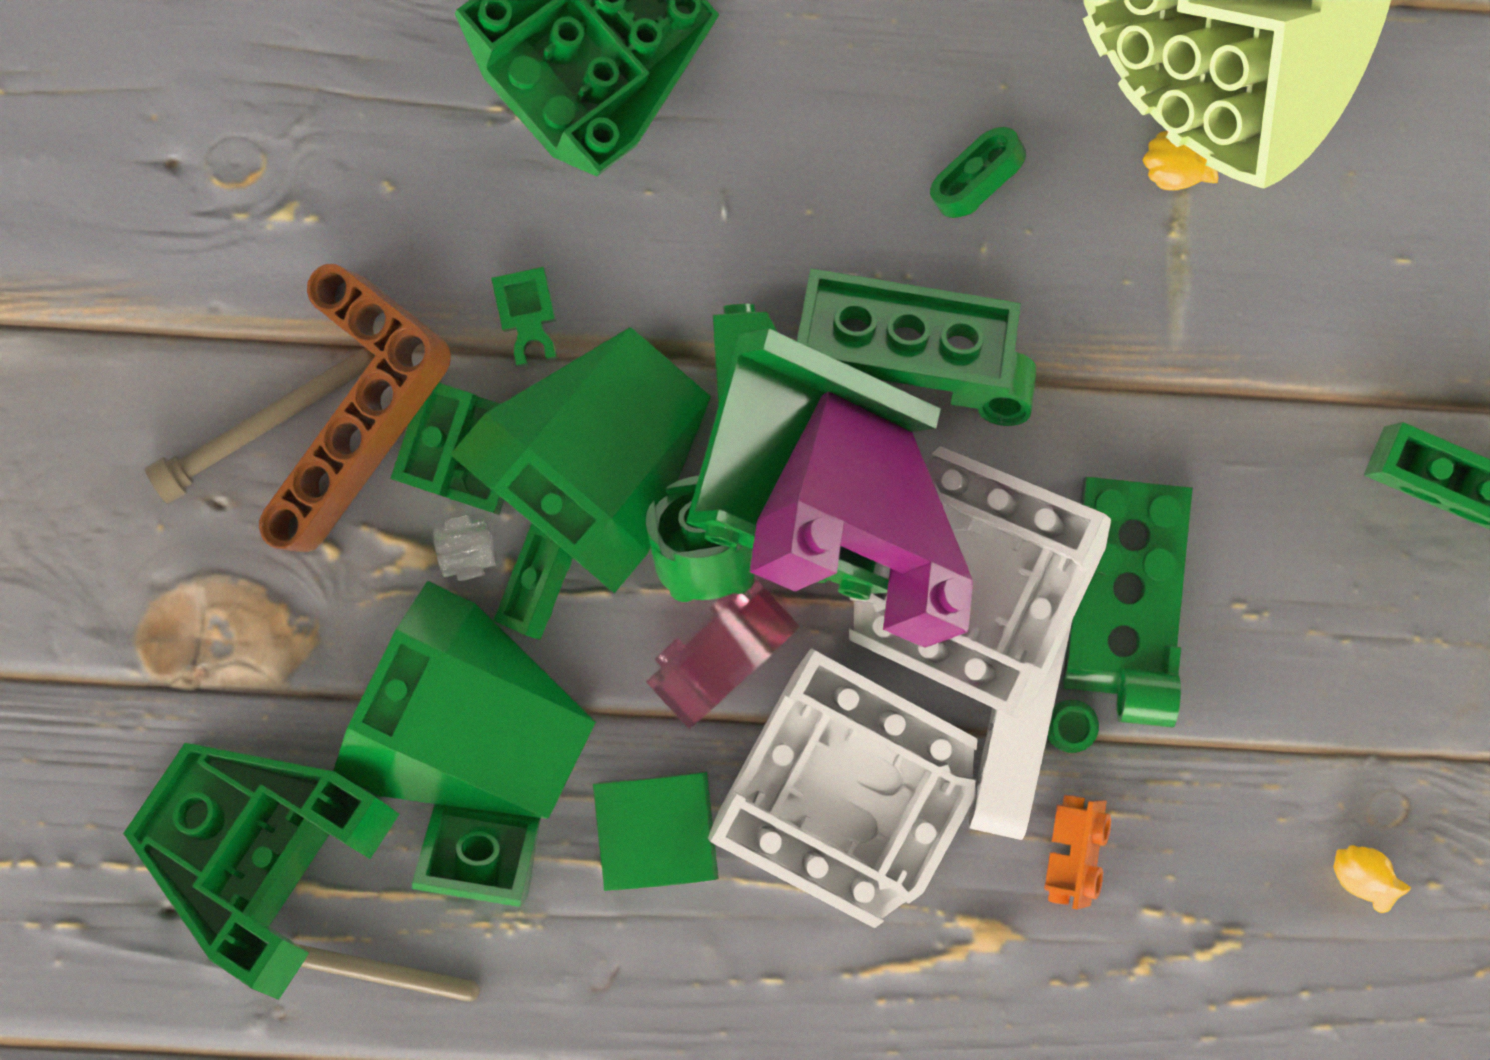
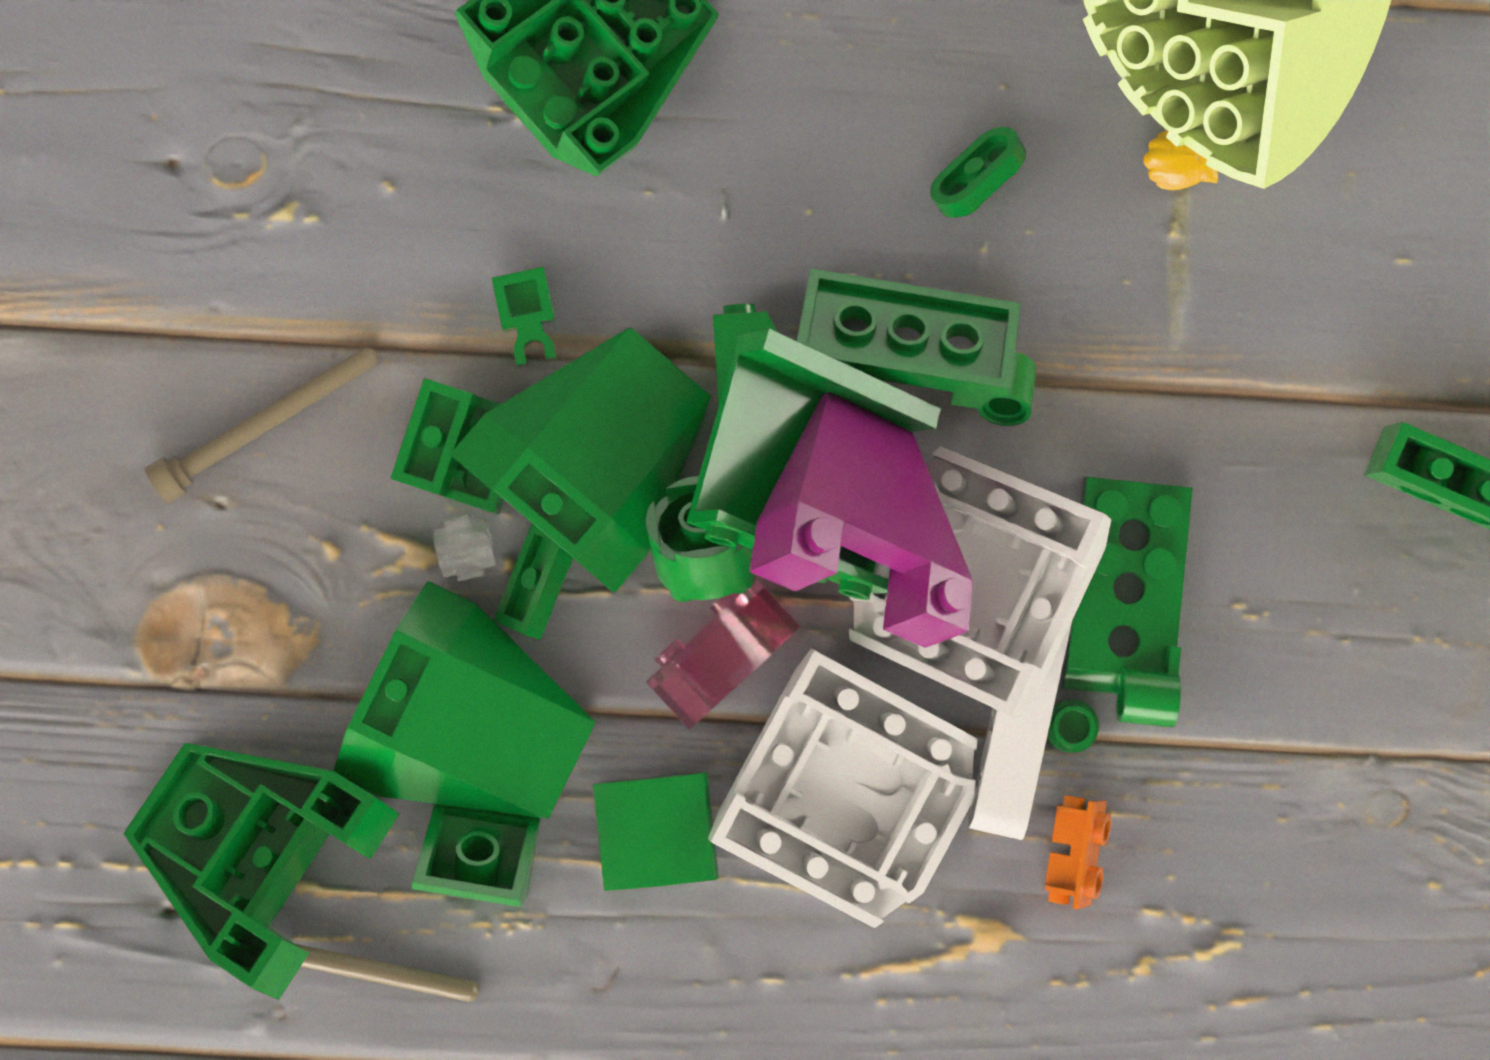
(359, 409): dark orange beam -> none
(1369, 876): yellow animal -> none

